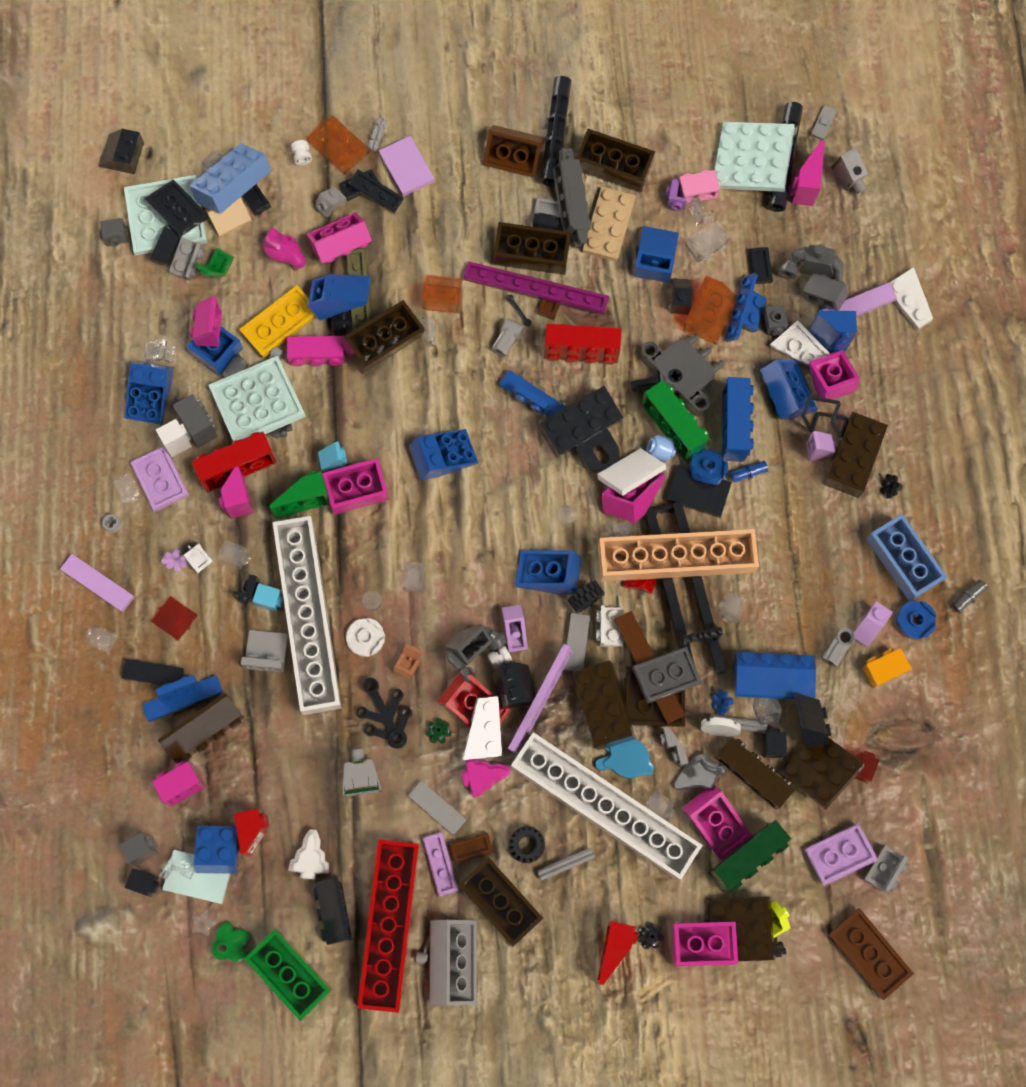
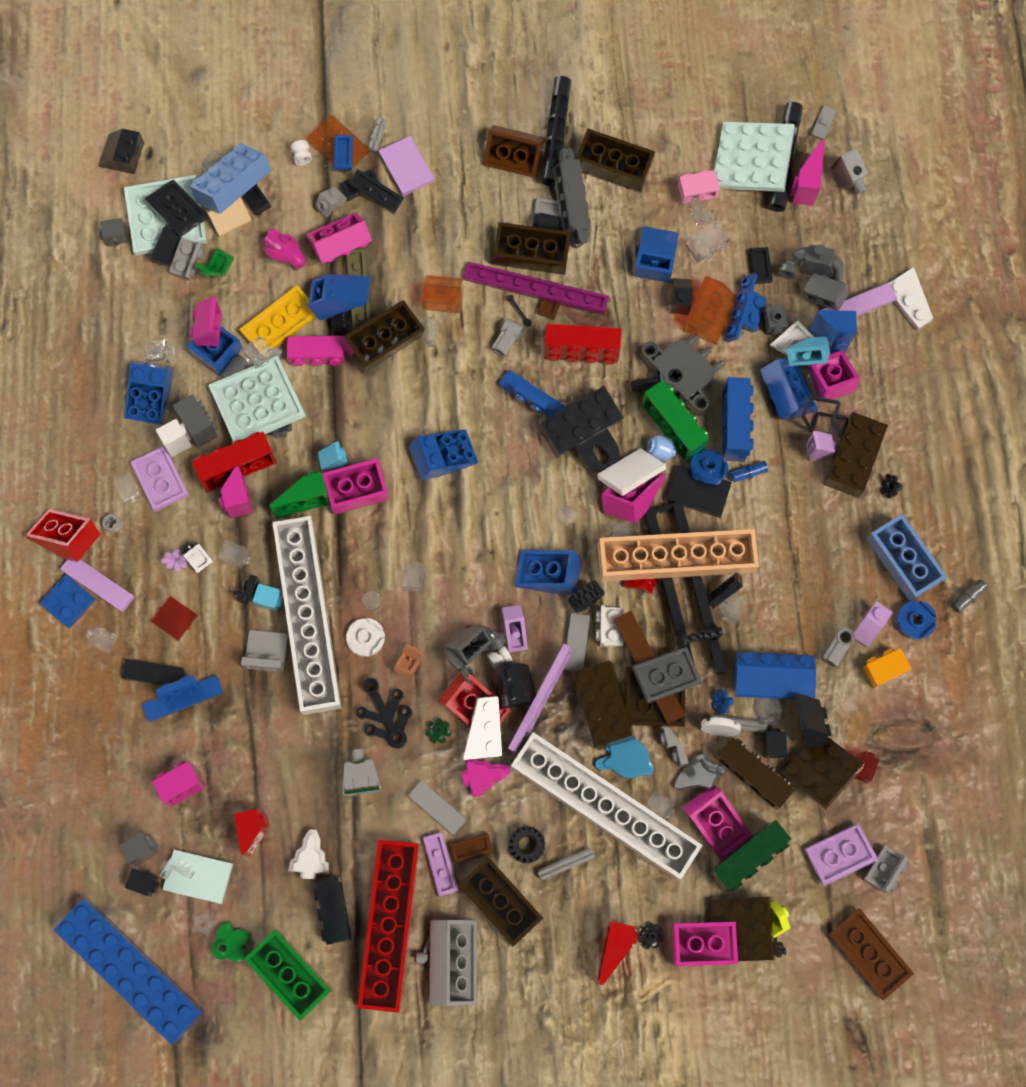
(64, 534): none -> red slope
(67, 601): none -> blue plate
(129, 971): none -> blue brick
(201, 729): dark brown slope -> none
(216, 850): blue brick -> none
(257, 353): none -> clear brick
(343, 153): none -> blue tile
(609, 224): tan plate -> none
(675, 202): medium lavender bracket -> none
(725, 590): none -> black tile
(809, 352): none -> medium azure slope

